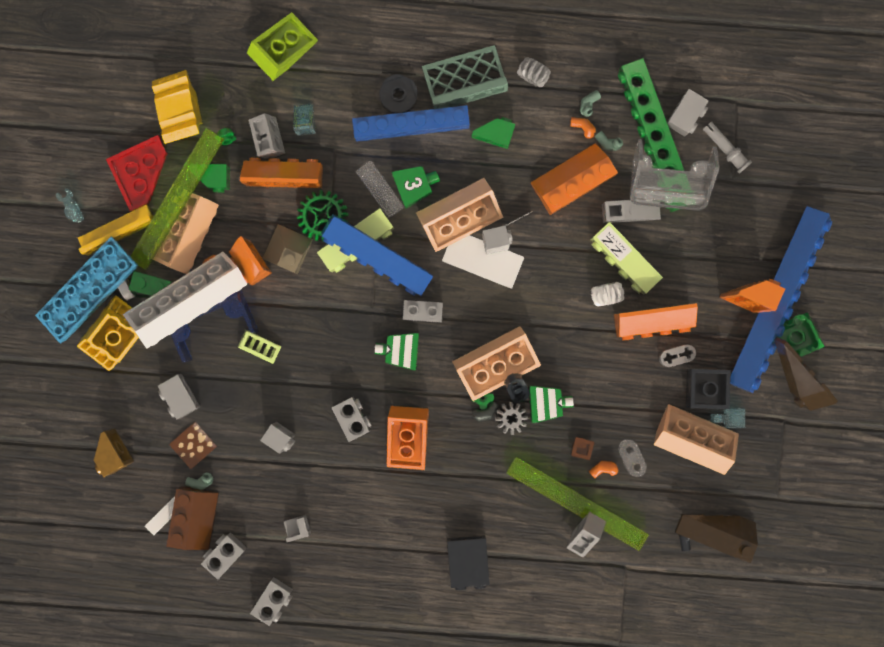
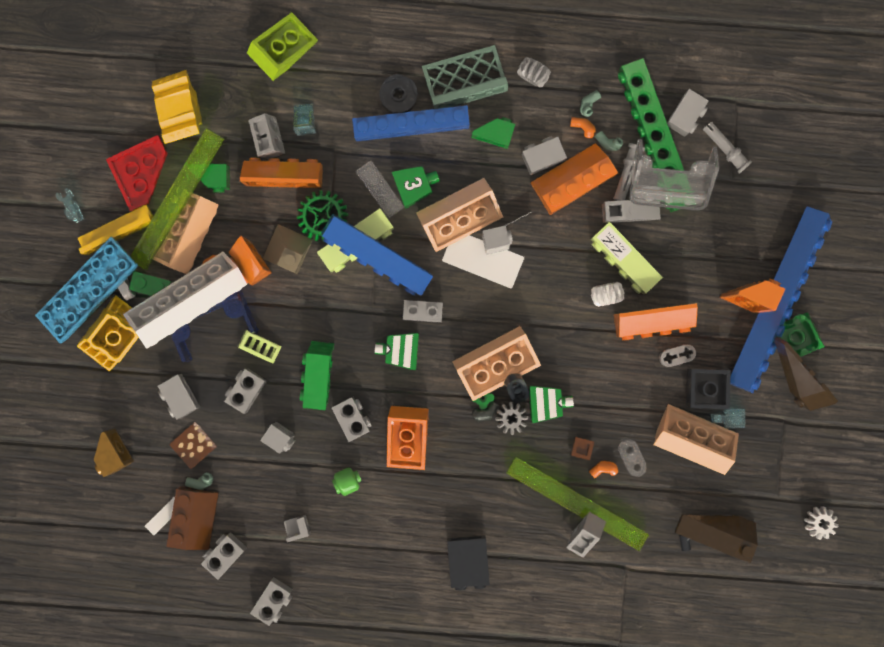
(228, 136): green plate -> none
(249, 393): none -> light grey brick
(316, 375): none -> green wedge
(346, 481): none -> bright green head
(543, 155): none -> light grey brick
(625, 179): none -> light grey pin
(814, 520): none -> white gear

